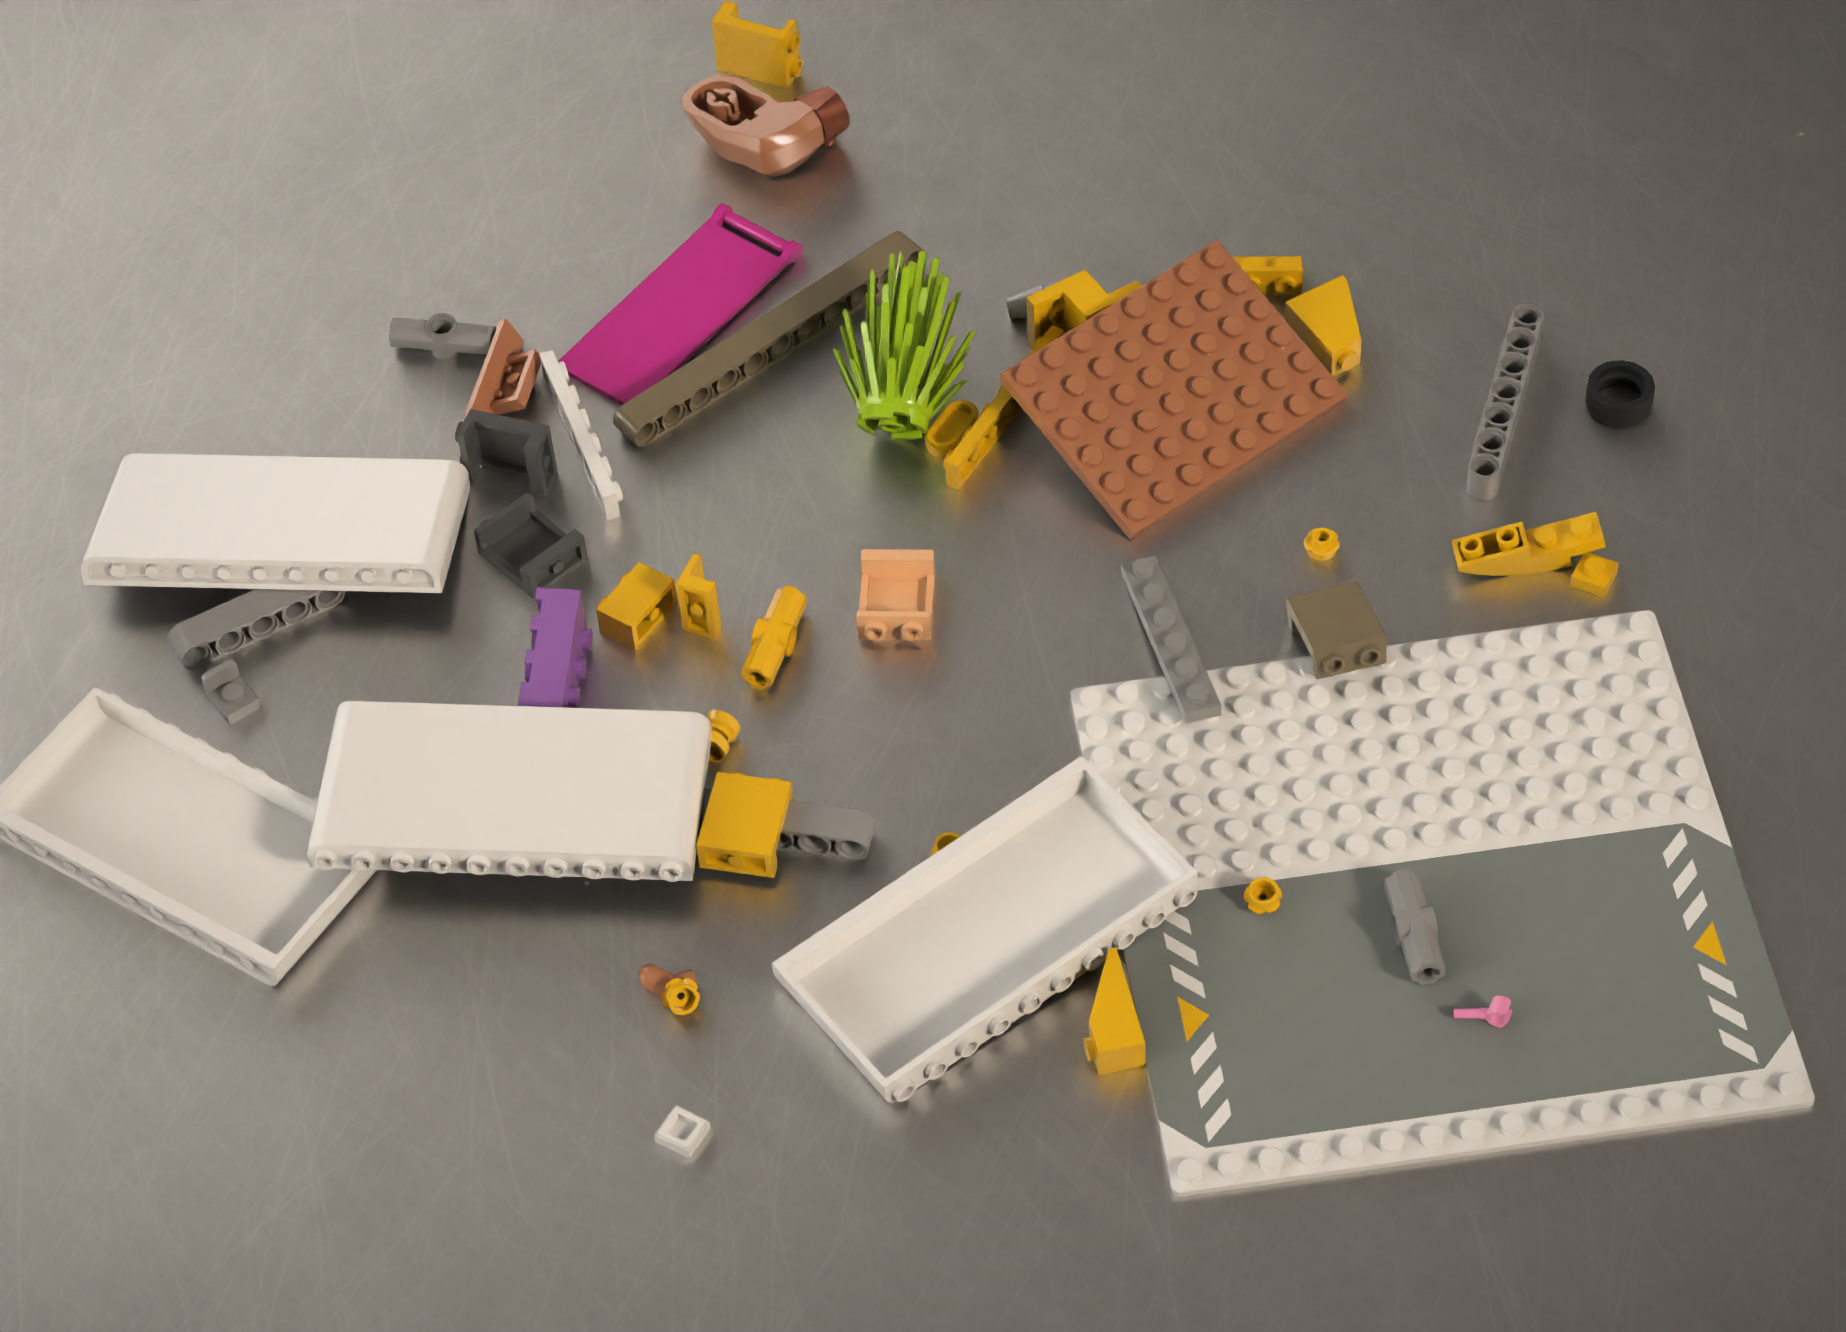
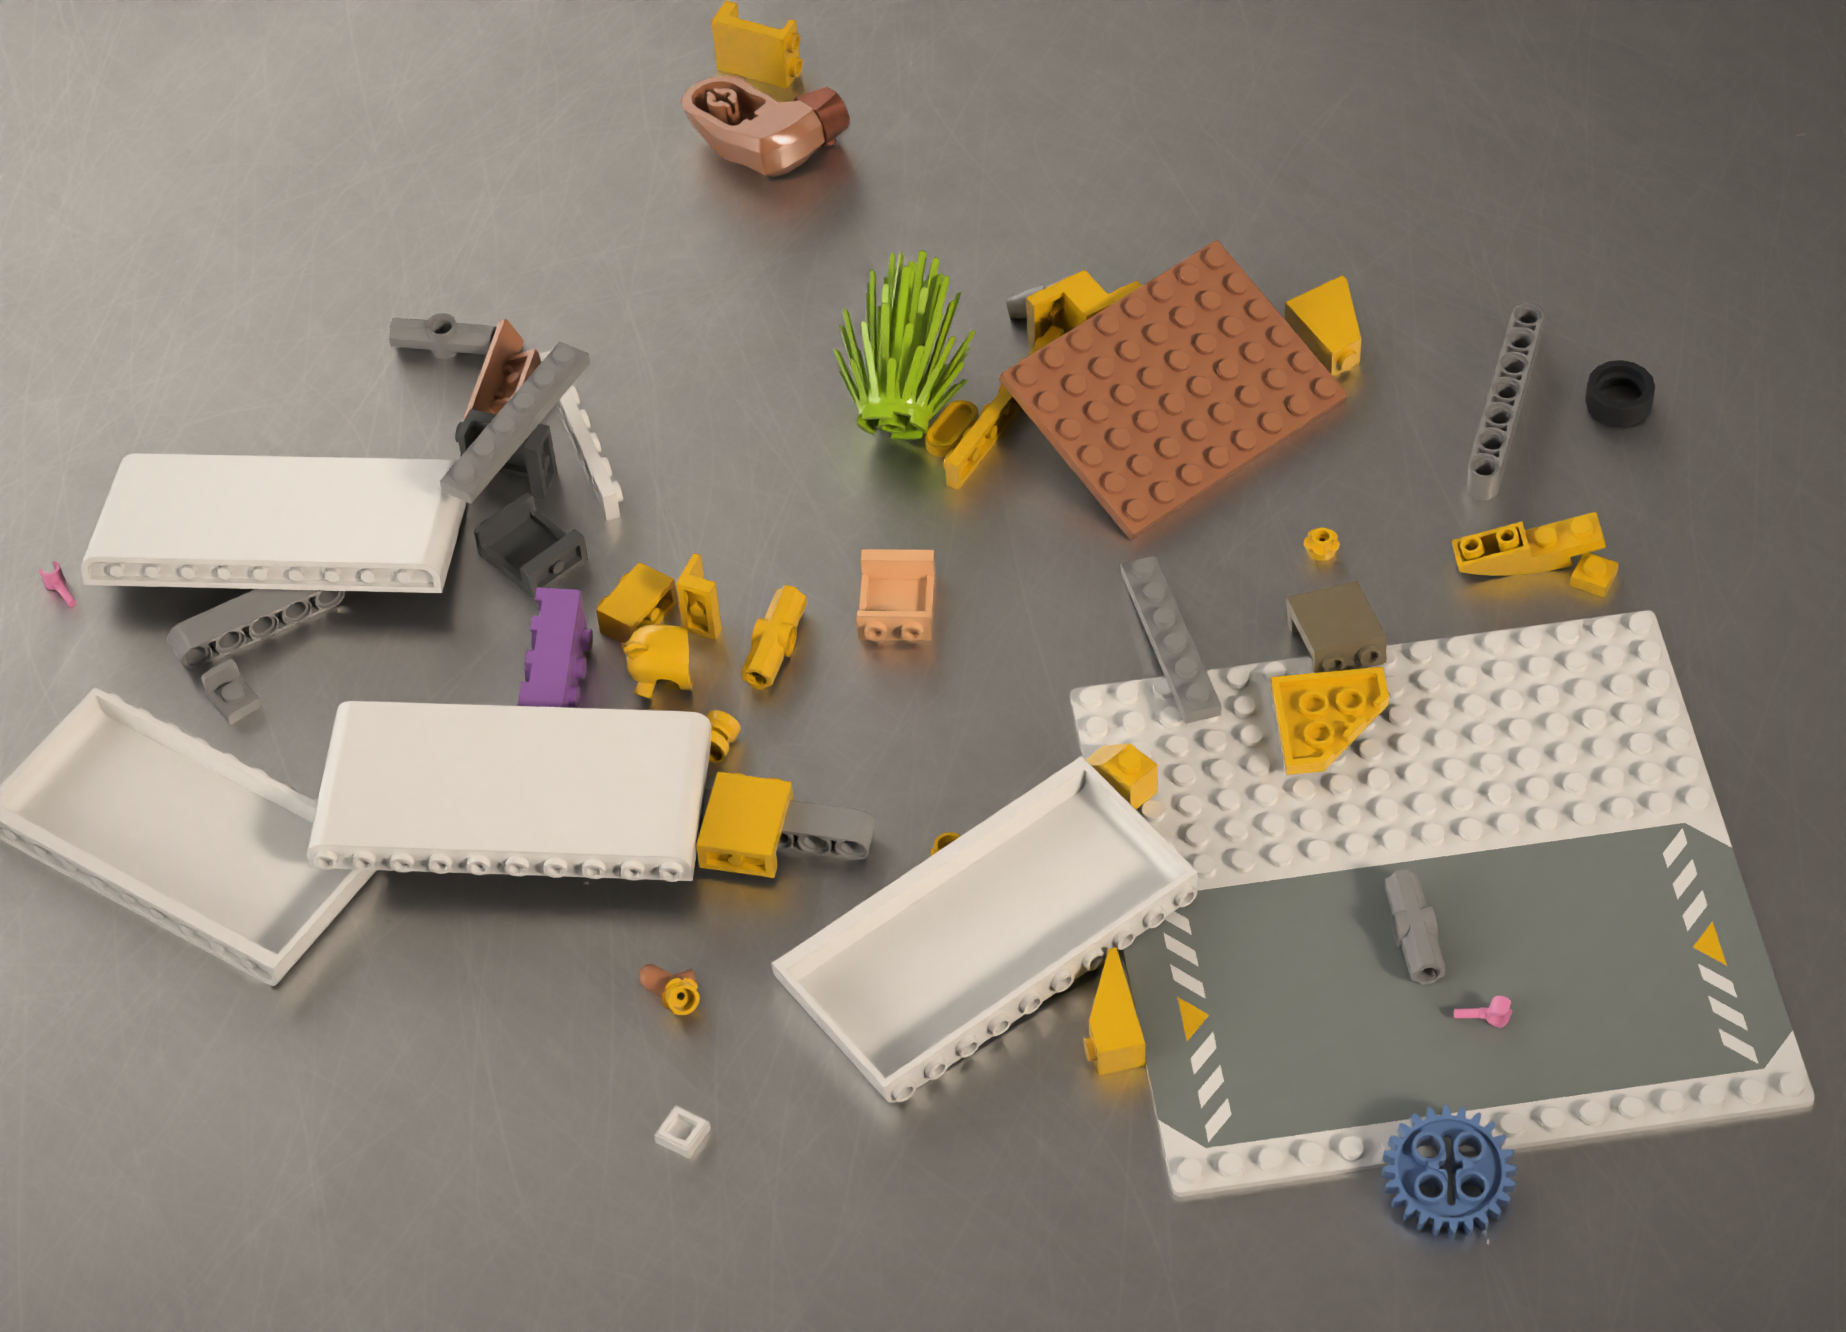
(56, 581): none -> bright pink hand
(514, 422): none -> light grey plate
(658, 654): none -> yellow piece
(678, 307): dark pink flag -> none
(759, 343): dark tan beam -> none
(1127, 772): none -> yellow slope
(1263, 887): yellow plate -> none
(1274, 273): yellow bracket -> none
(1325, 714): none -> yellow plate
(1486, 1171): none -> medium blue gear

